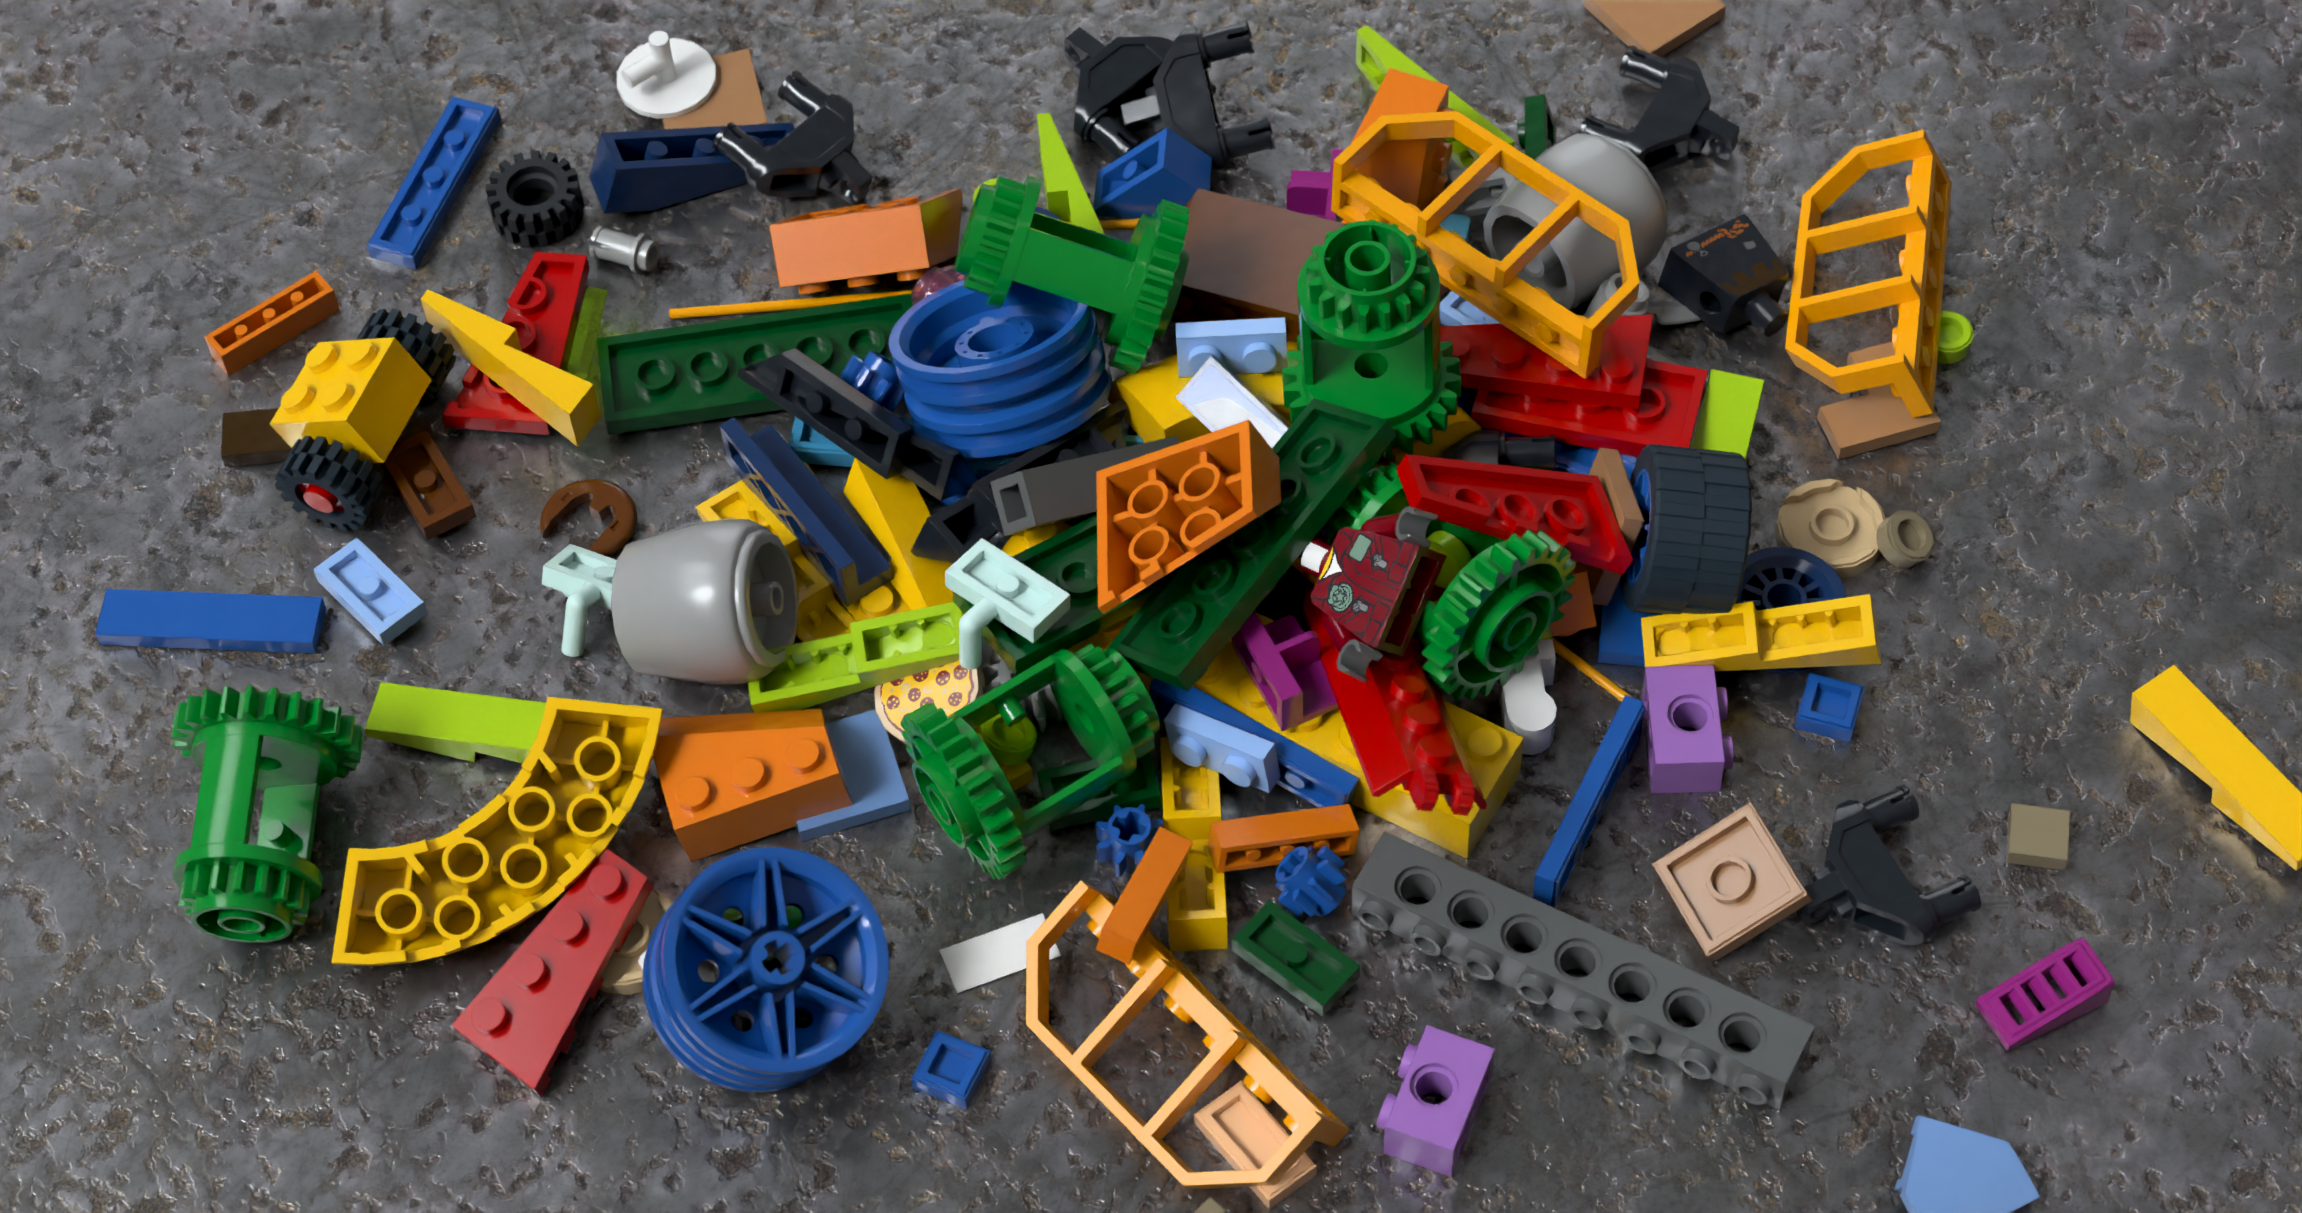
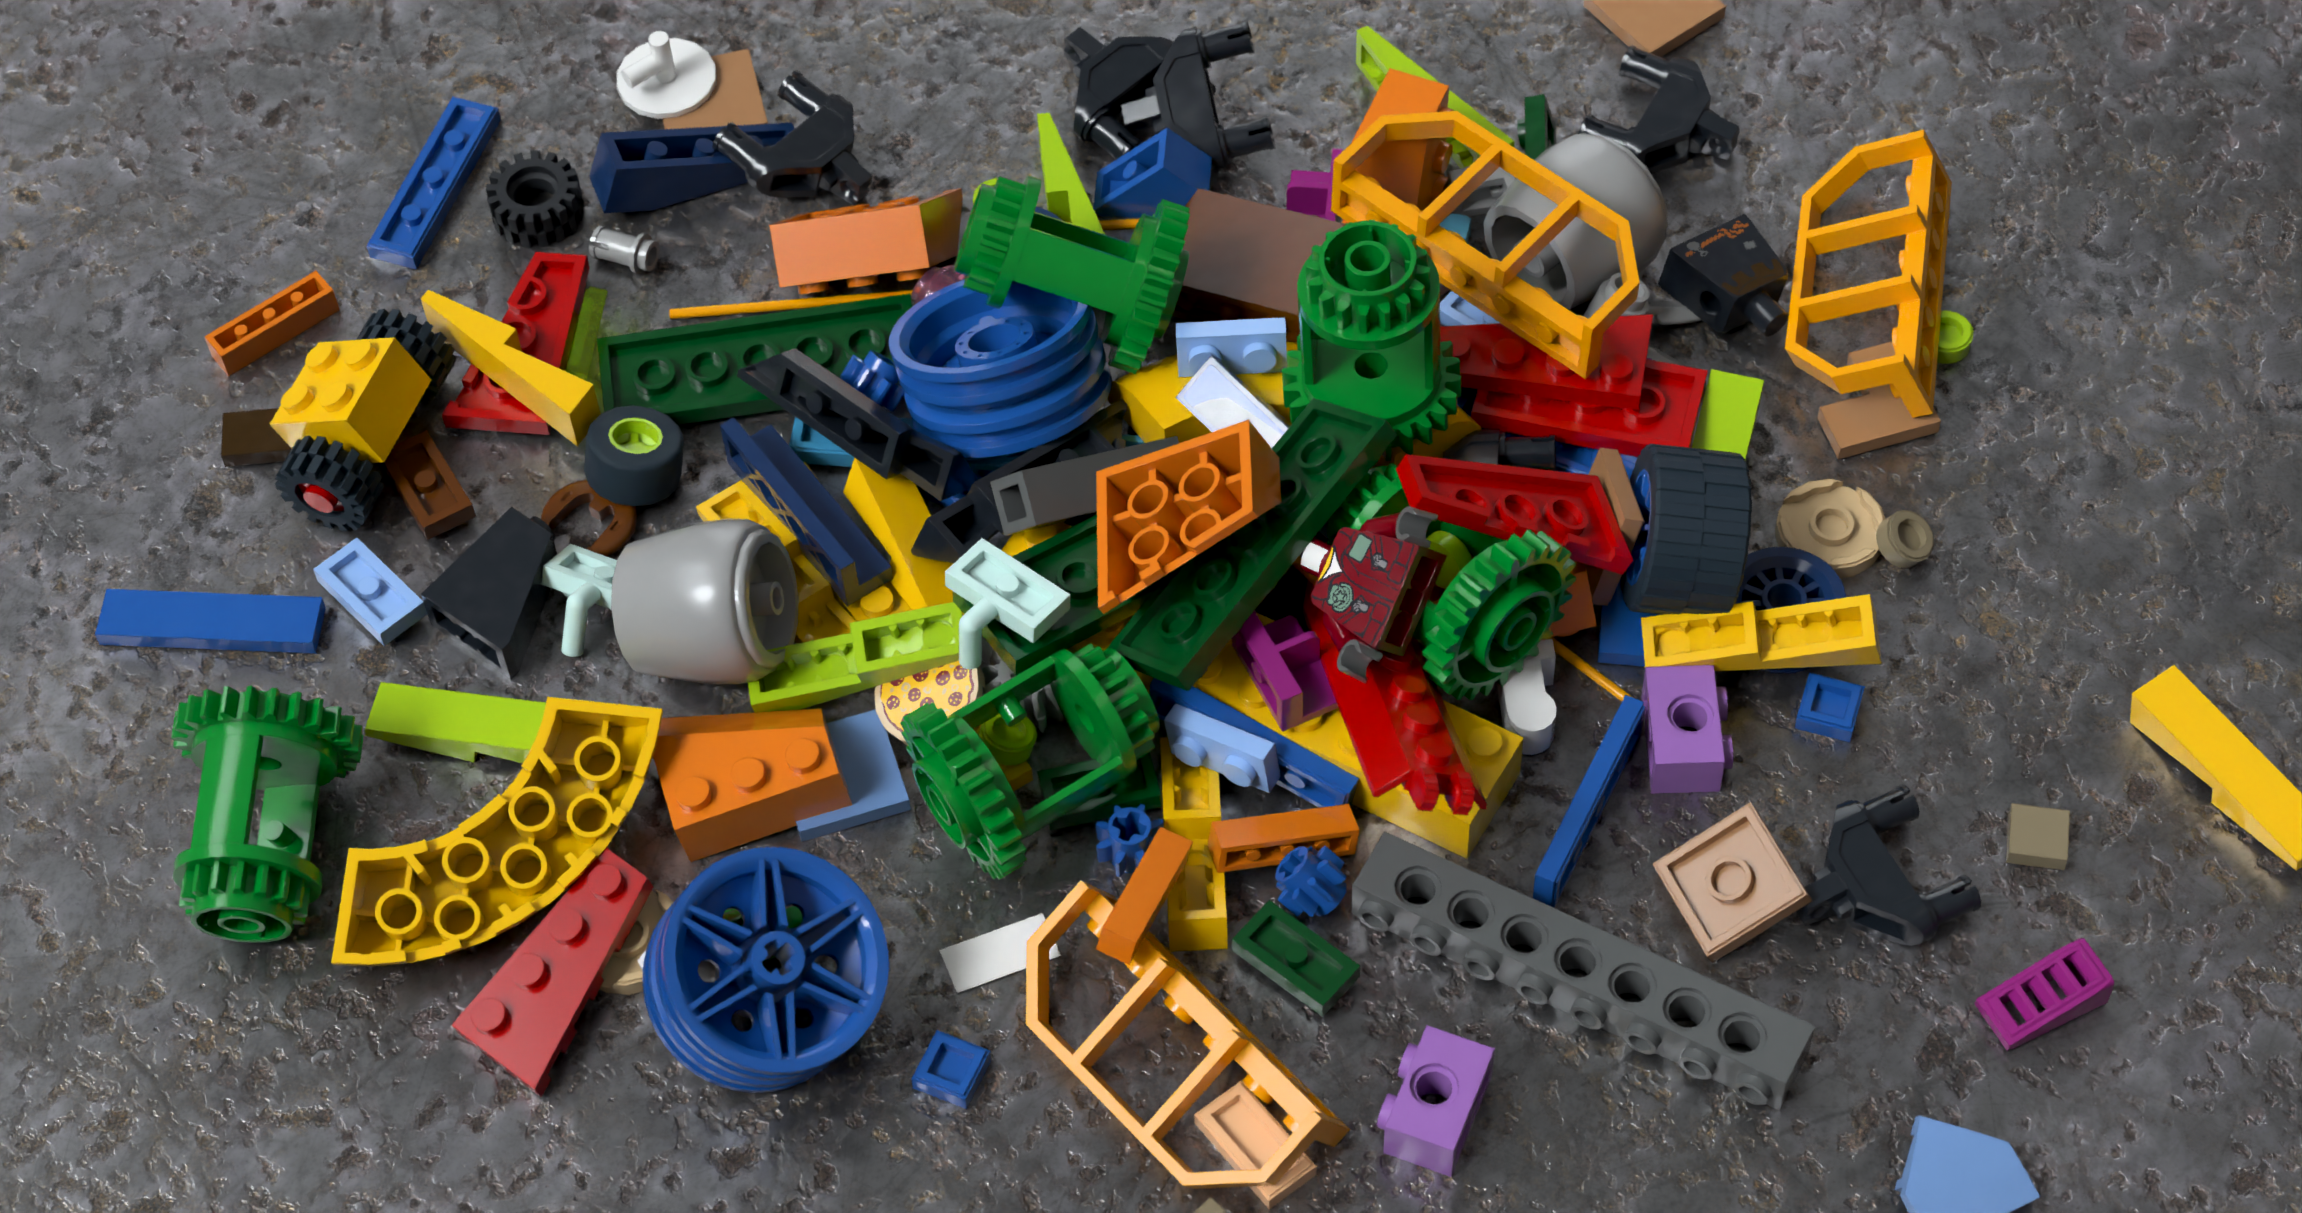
(495, 591): none -> black slope
(633, 455): none -> black wheel

